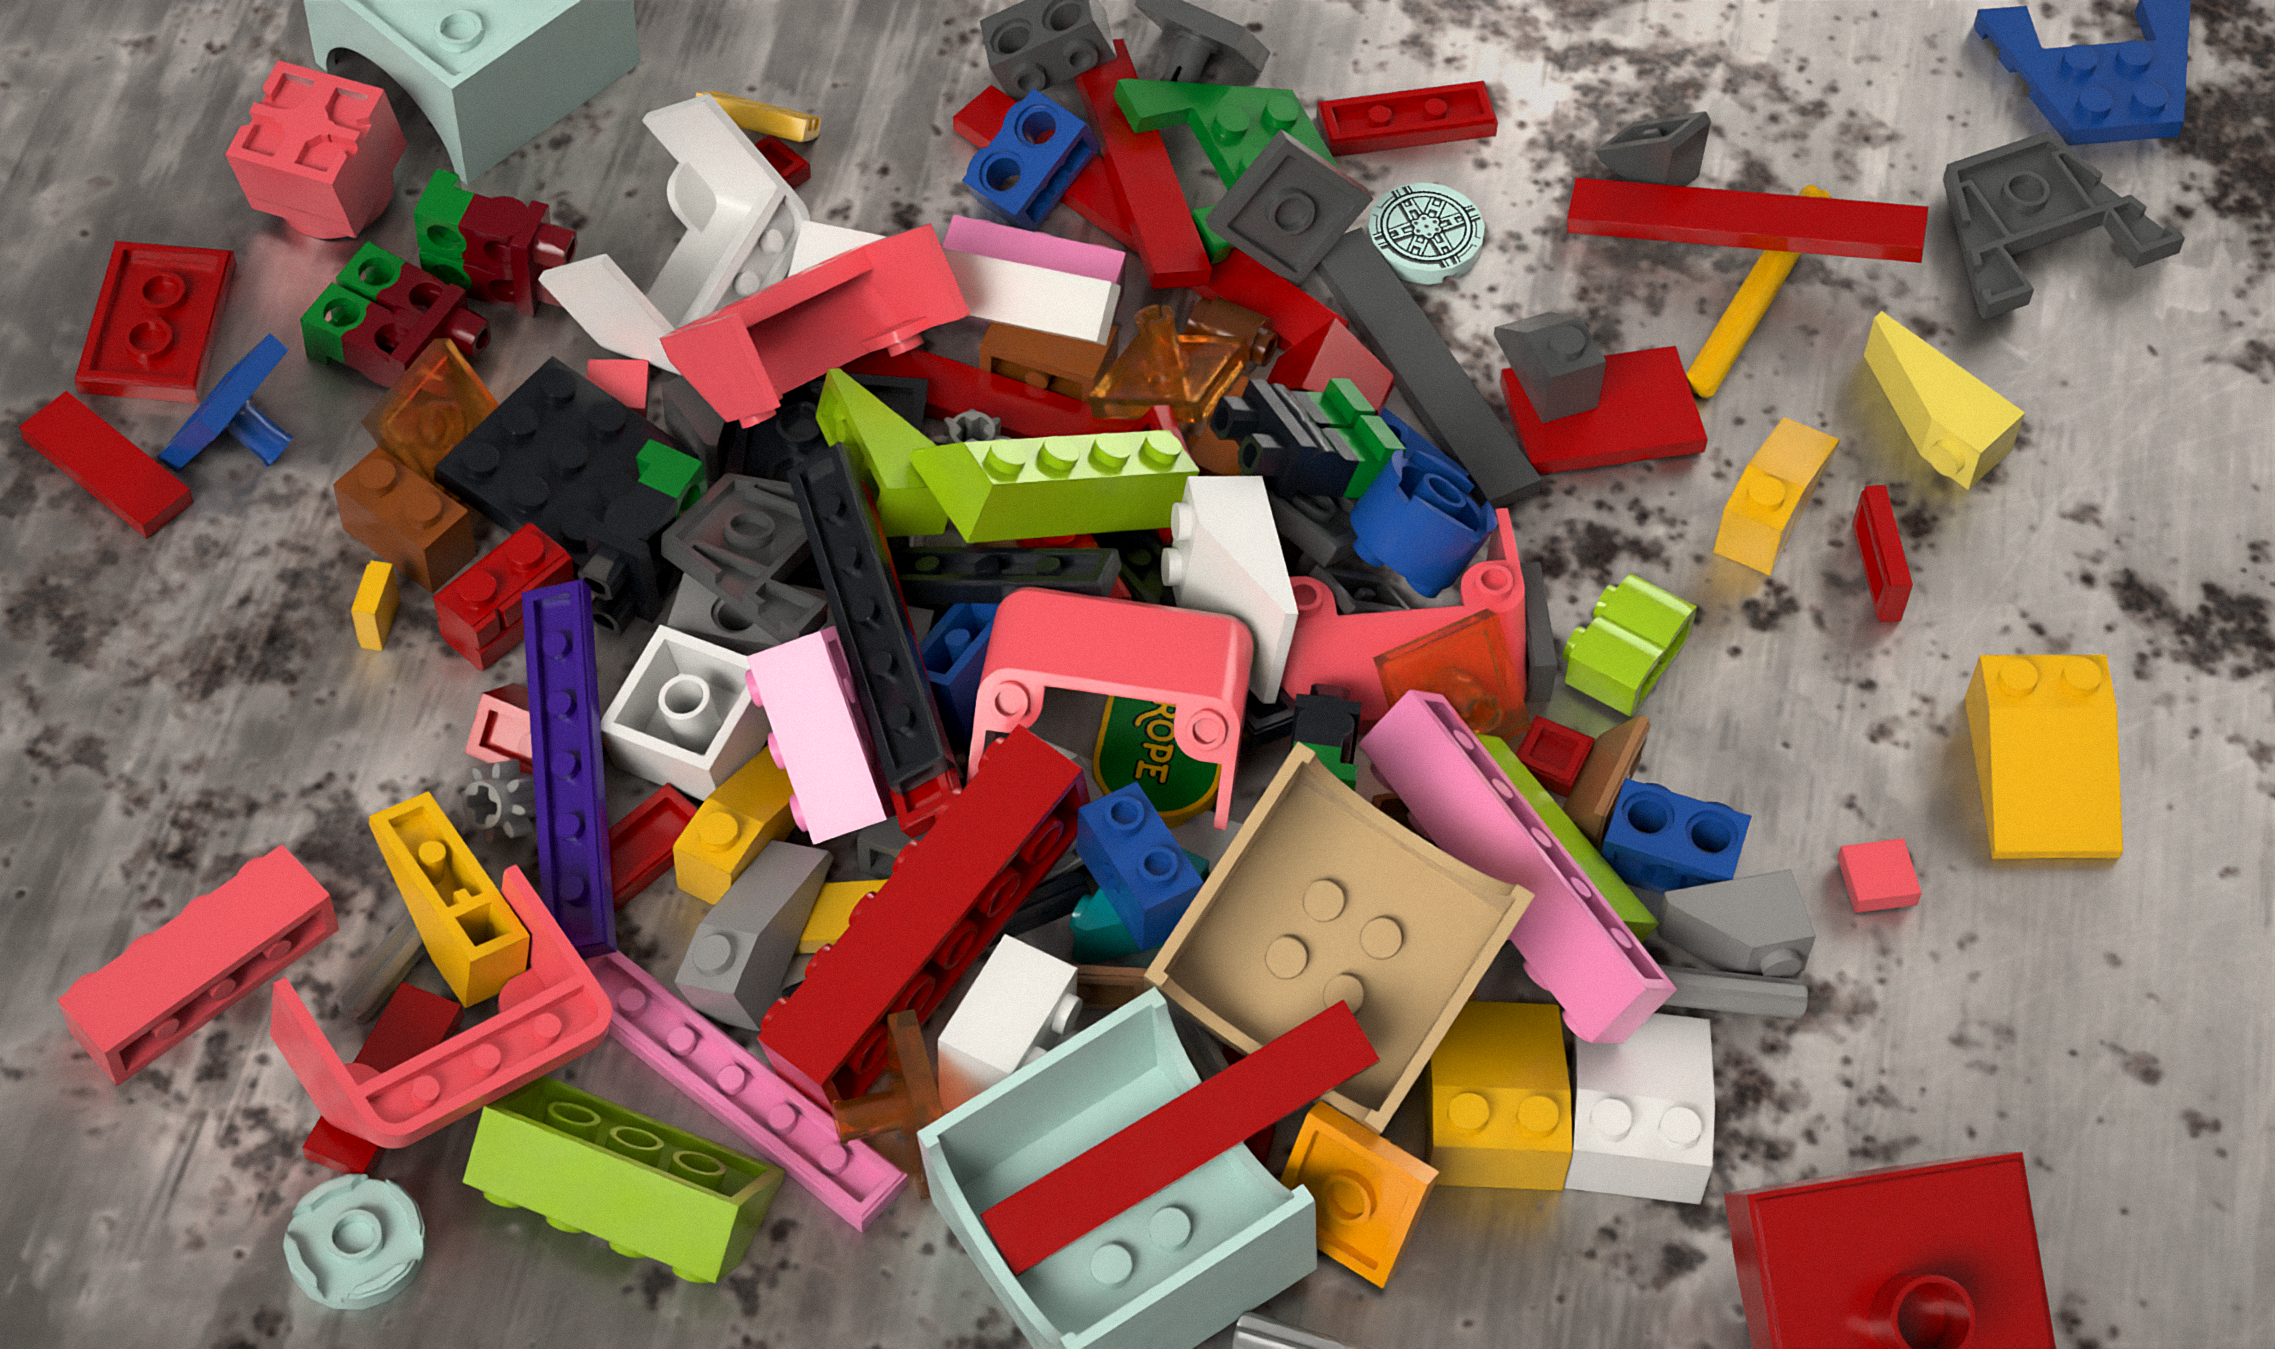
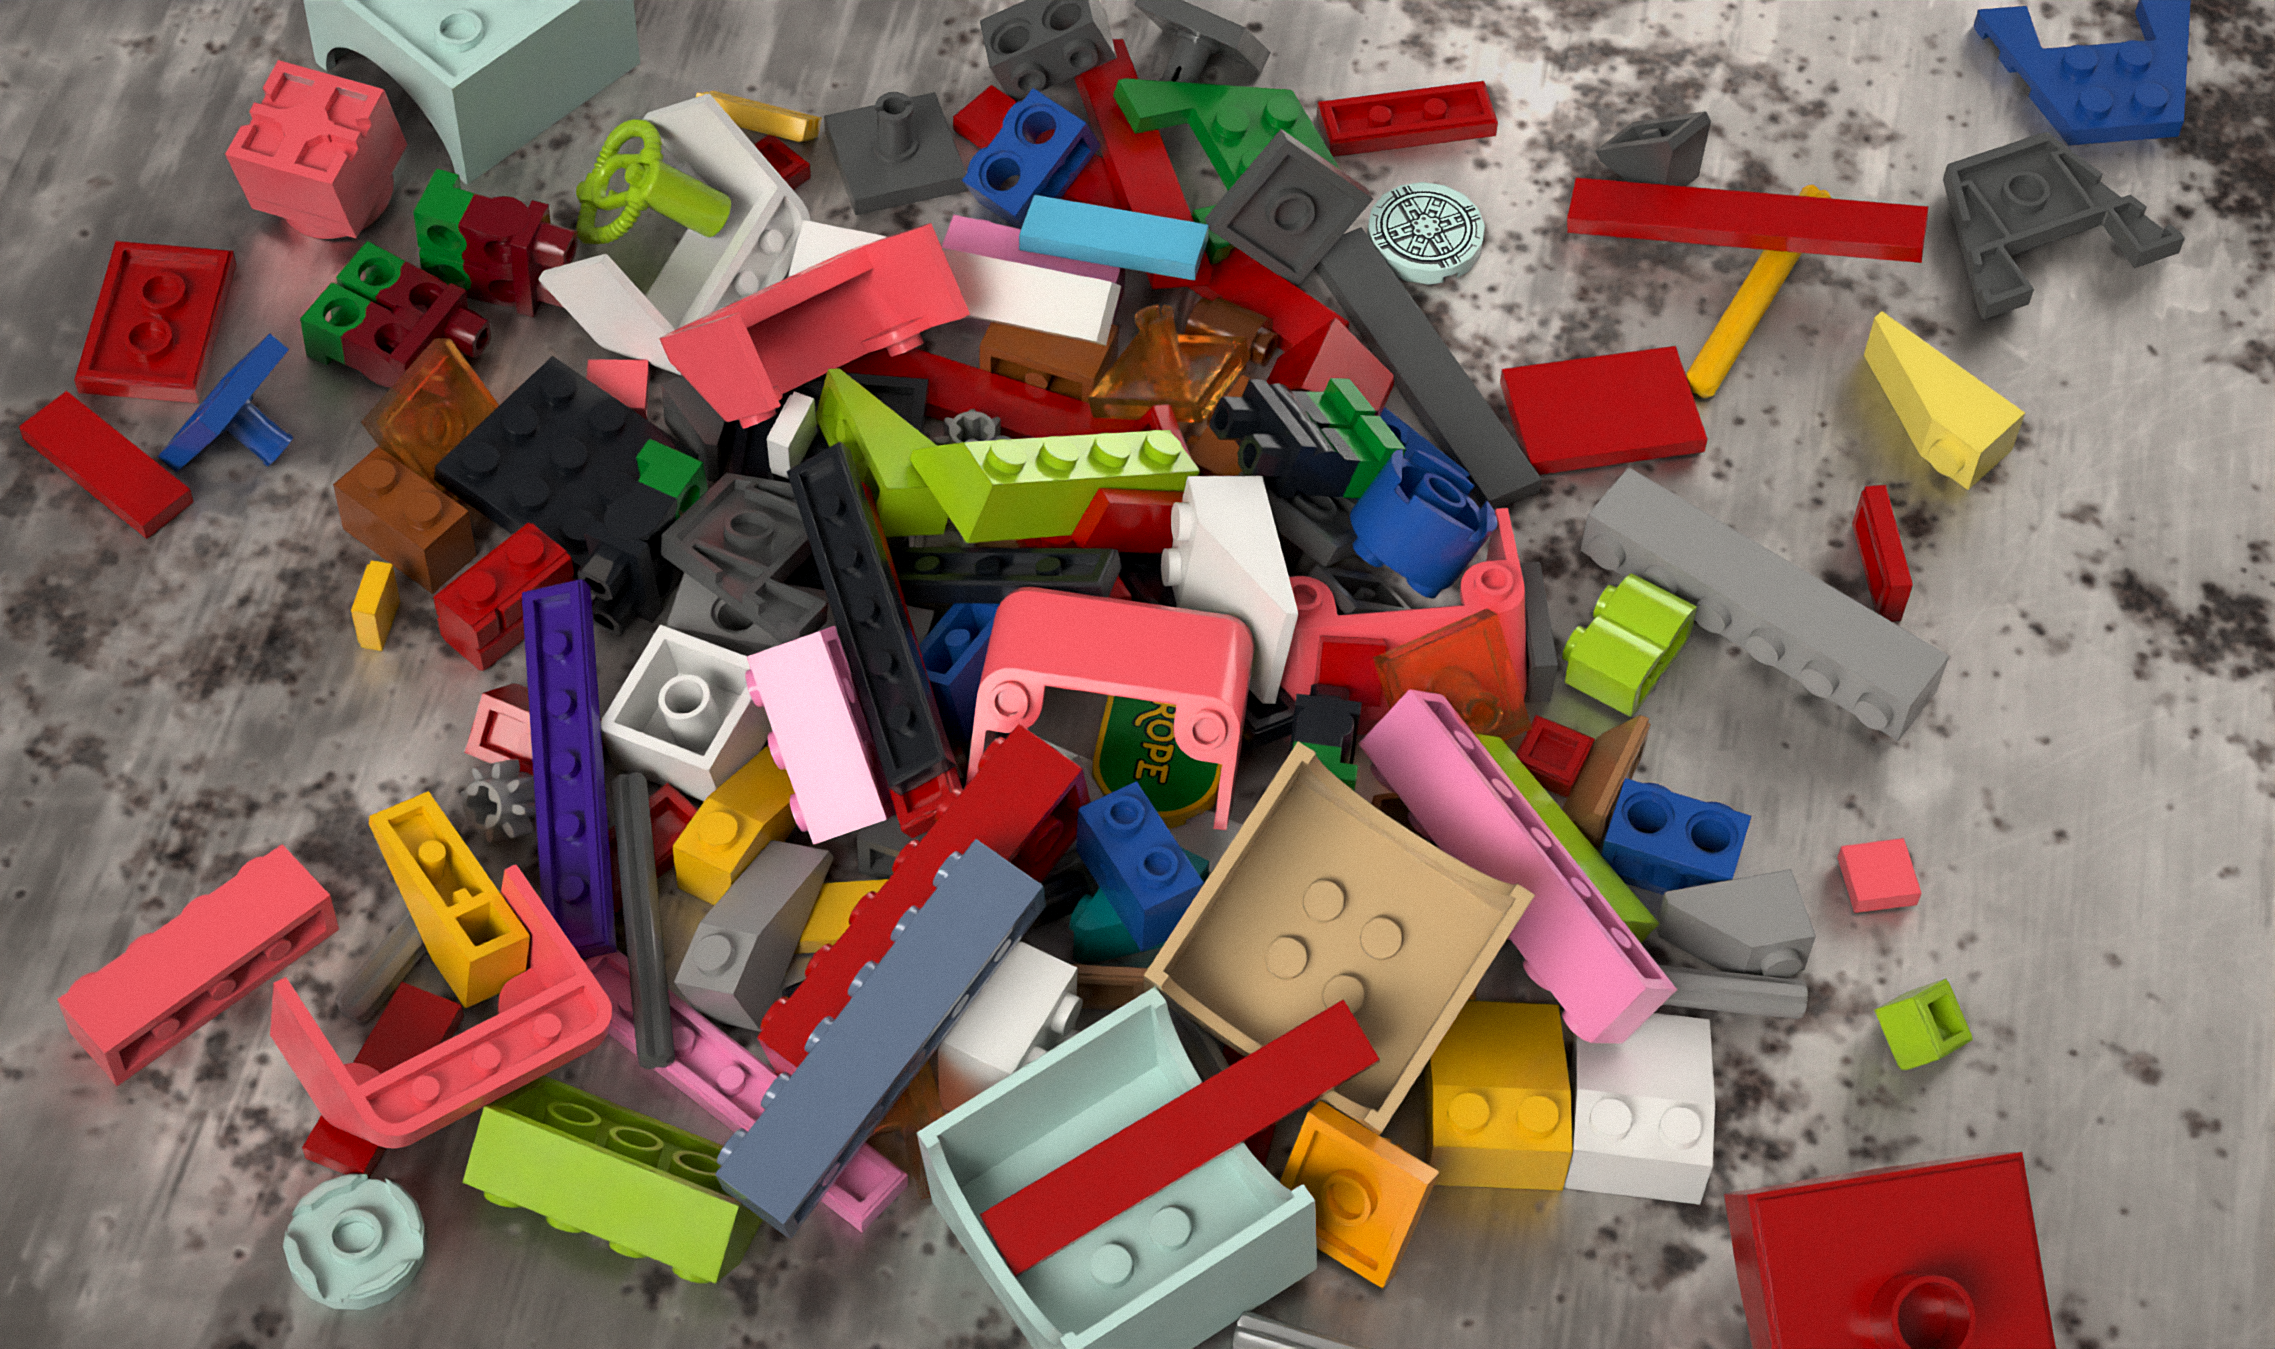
(642, 921): none -> dark grey axle
(651, 186): none -> lime piece
(791, 434): none -> white tile
(880, 1038): none -> sand blue brick
(895, 152): none -> dark grey tile
(1114, 237): none -> medium azure tile
(1128, 520): none -> red tile
(1351, 665): none -> red tile
(1554, 363): dark grey slope -> none
(1766, 604): none -> light grey brick
(1773, 495): yellow slope -> none
(1923, 1024): none -> lime slope
(2047, 755): yellow slope -> none

